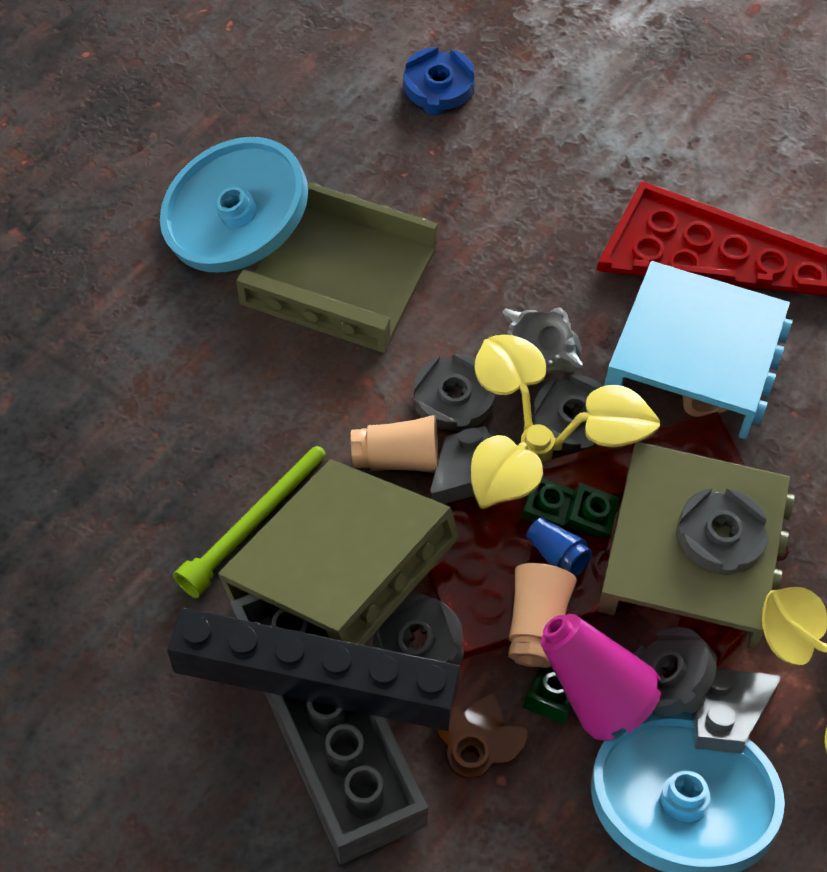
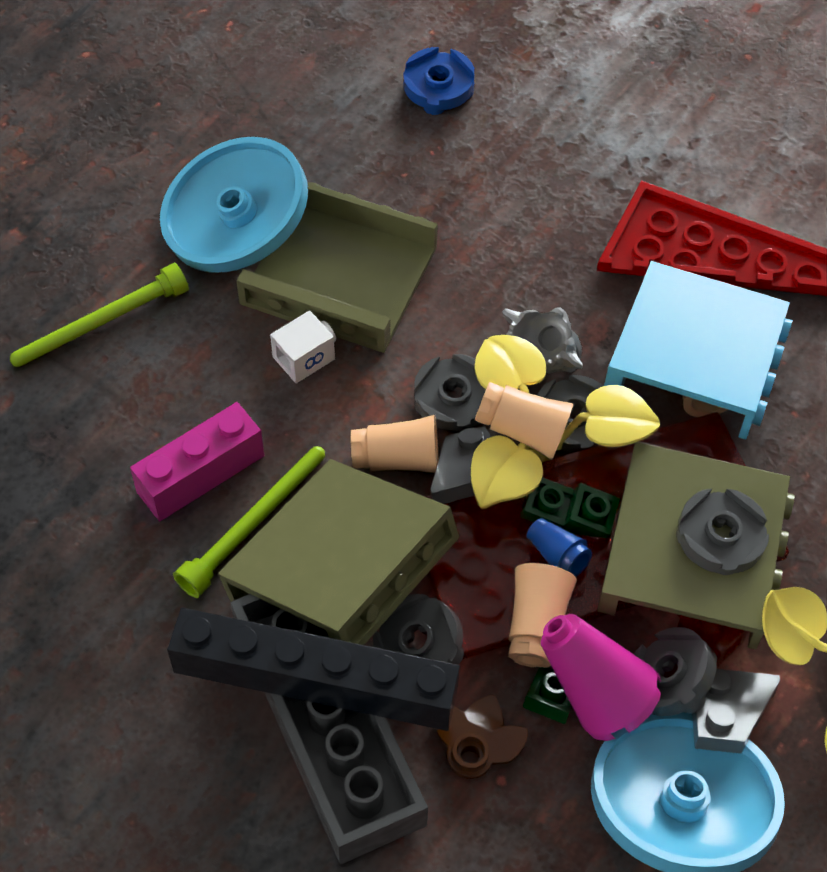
(168, 283): none -> lime piece
(198, 461): none -> dark pink brick
(303, 346): none -> white brick
(525, 417): none -> light nougat plant

